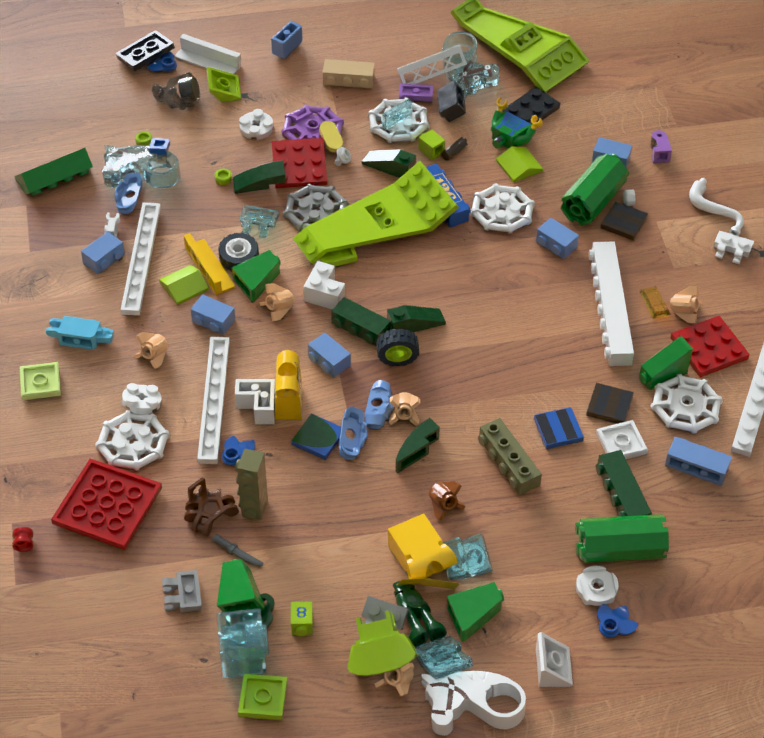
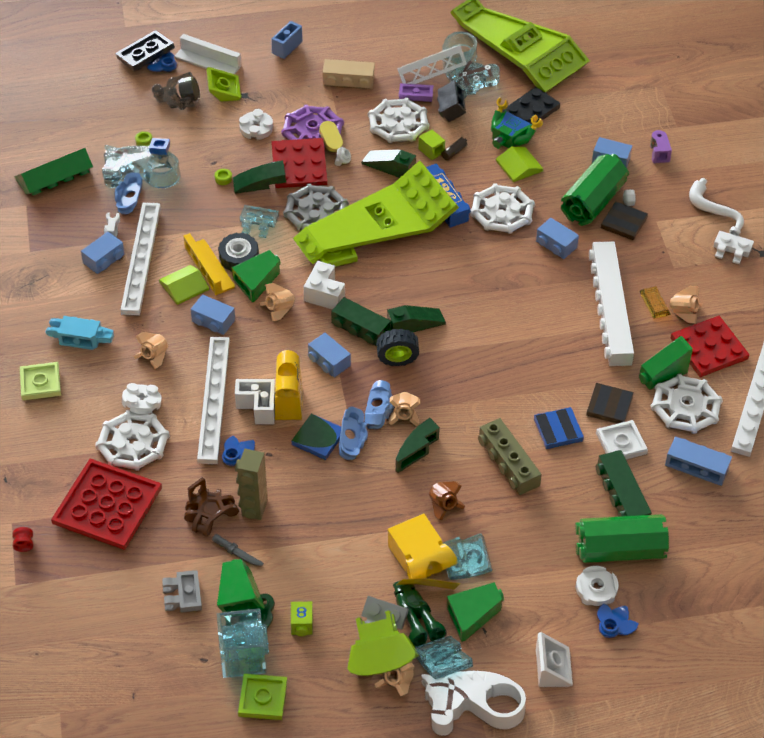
(397, 114): clear light blue plate -> none

